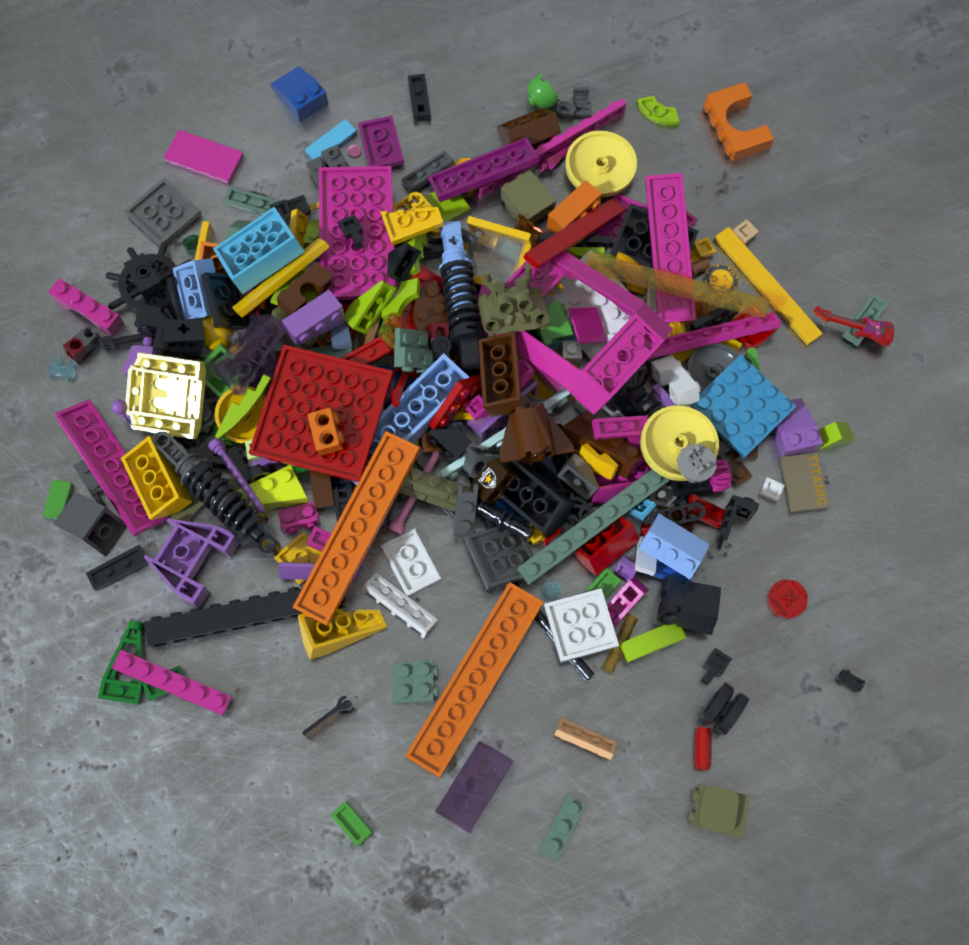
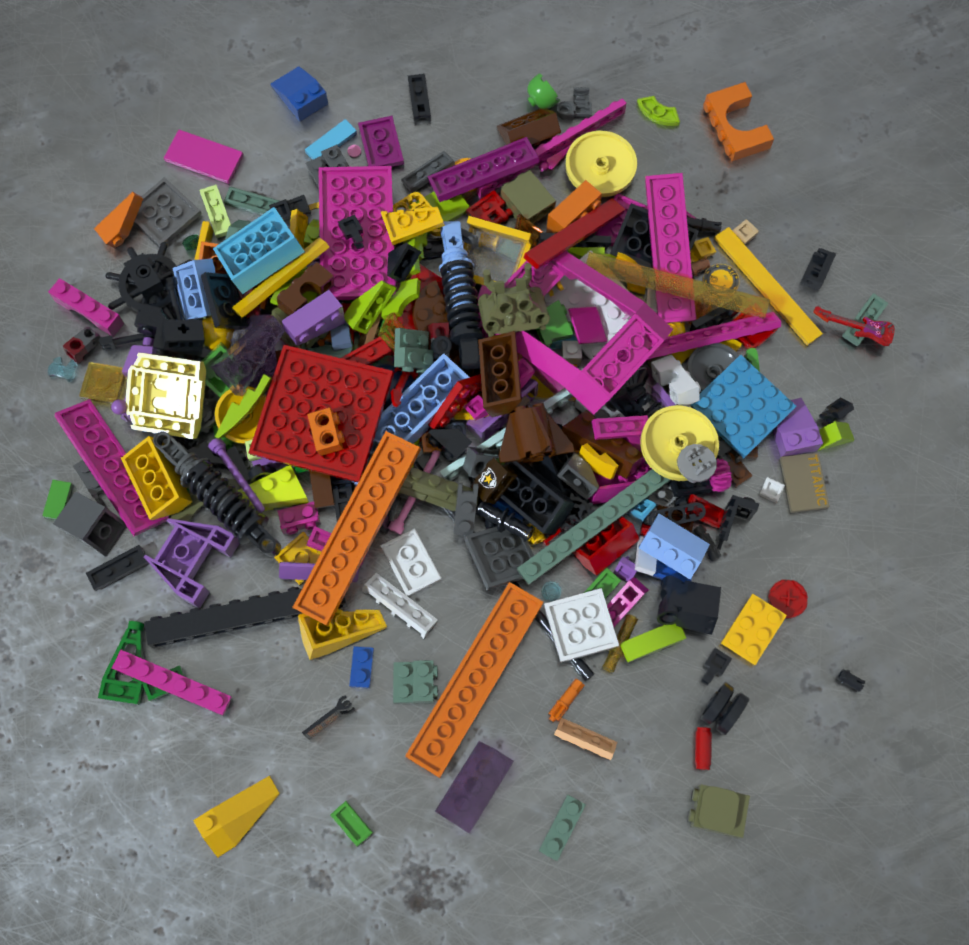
(102, 383): none -> clear yellow plate
(118, 223): none -> orange slope
(215, 210): none -> yellowish green plate
(232, 819): none -> yellow wedge
(361, 667): none -> blue plate
(489, 205): none -> red plate
(565, 701): none -> orange piece
(704, 225): none -> black pin
(714, 553): none -> dark grey axle
(753, 629): none -> yellow plate
(818, 269): none -> black hinge
(837, 409): none -> black plate

